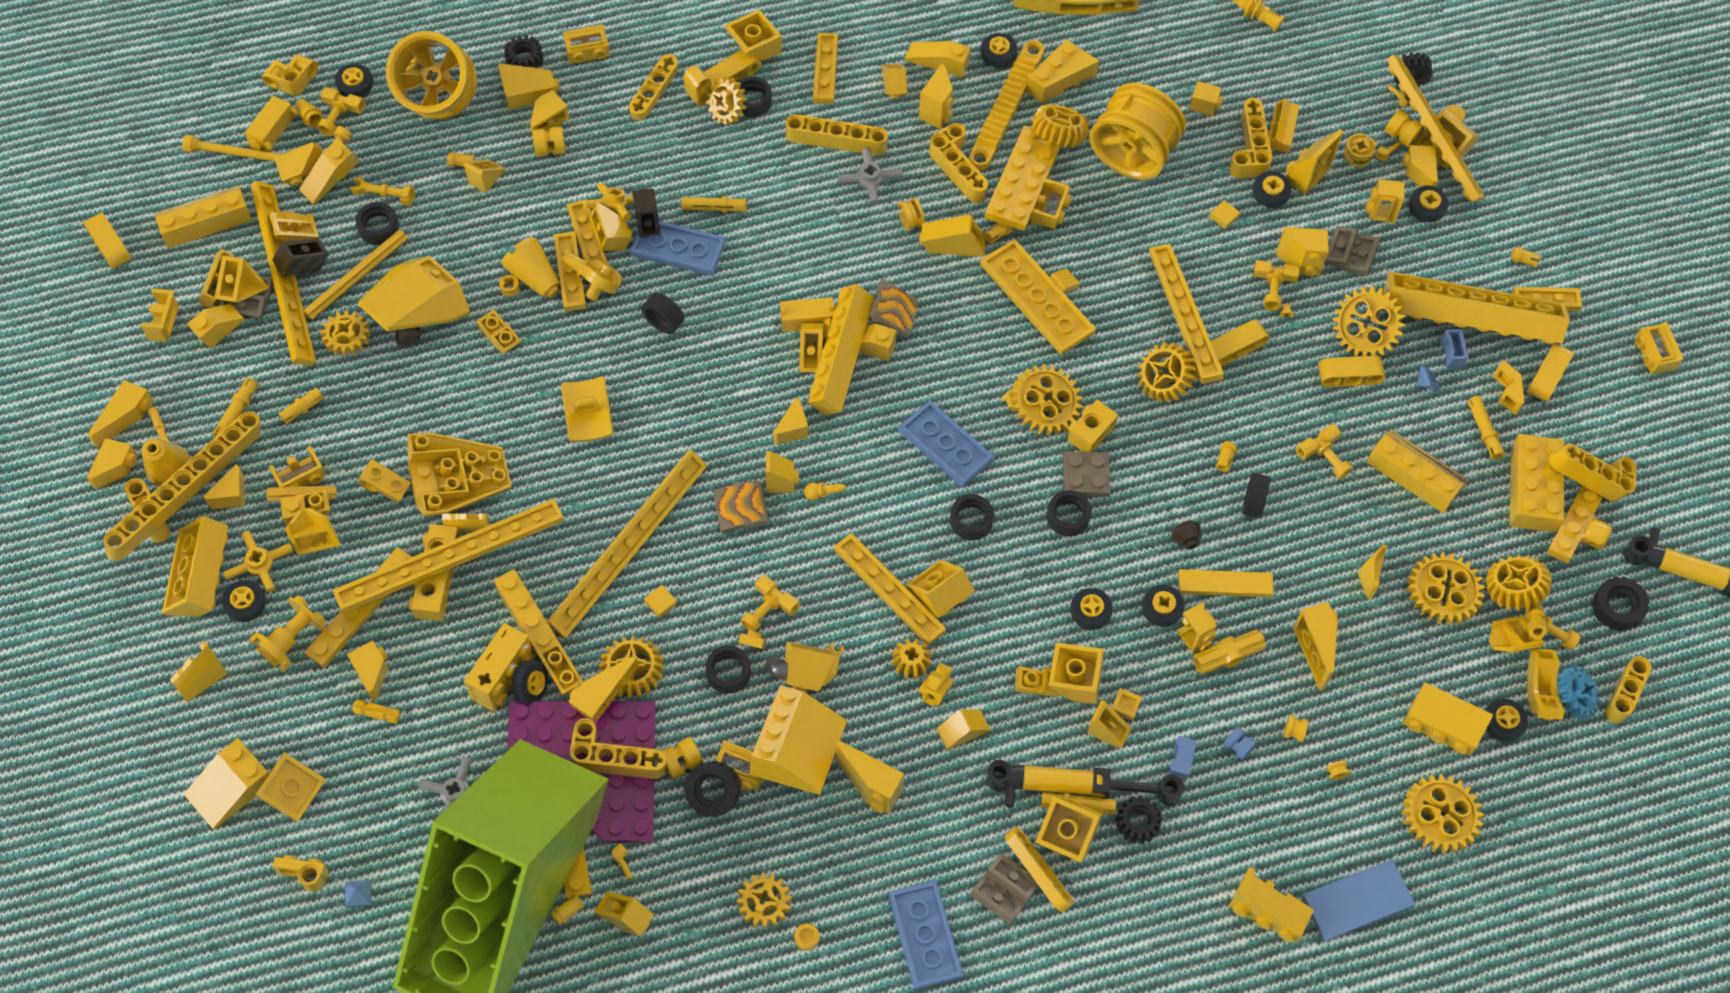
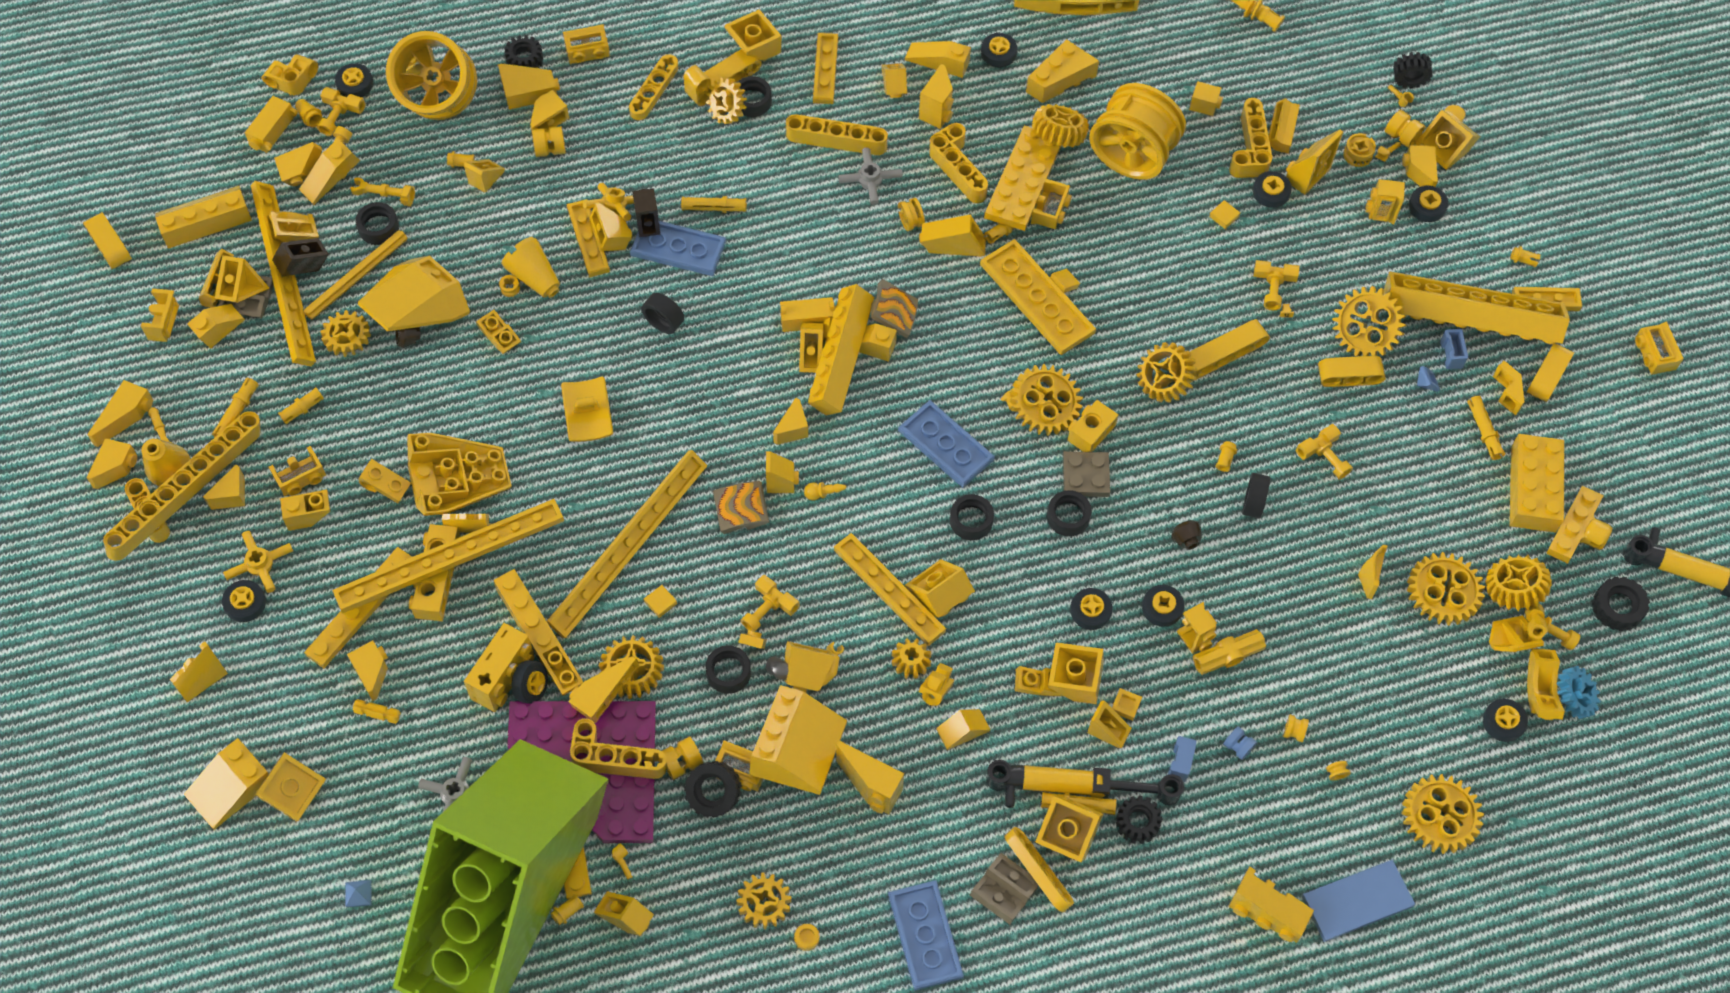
(192, 144): yellow piece -> none
(195, 568): yellow slope -> none
(276, 493): yellow axle -> none
(282, 639): yellow piece -> none
(292, 866): yellow plate -> none
(311, 532): yellow slope -> none
(571, 285): yellow plate -> none
(600, 274): yellow pin -> none
(1006, 105): yellow gear -> none
(1186, 313): yellow plate -> none
(1225, 583): yellow tile -> none
(1304, 248): yellow slope -> none
(1317, 637): yellow slope -> none
(1352, 251): dark tan slope -> none
(1416, 470): yellow slope -> none
(1439, 136): yellow plate -> none
(1447, 719): yellow slope -> none
(1607, 480): yellow beam -> none
(1632, 680): yellow beam -> none

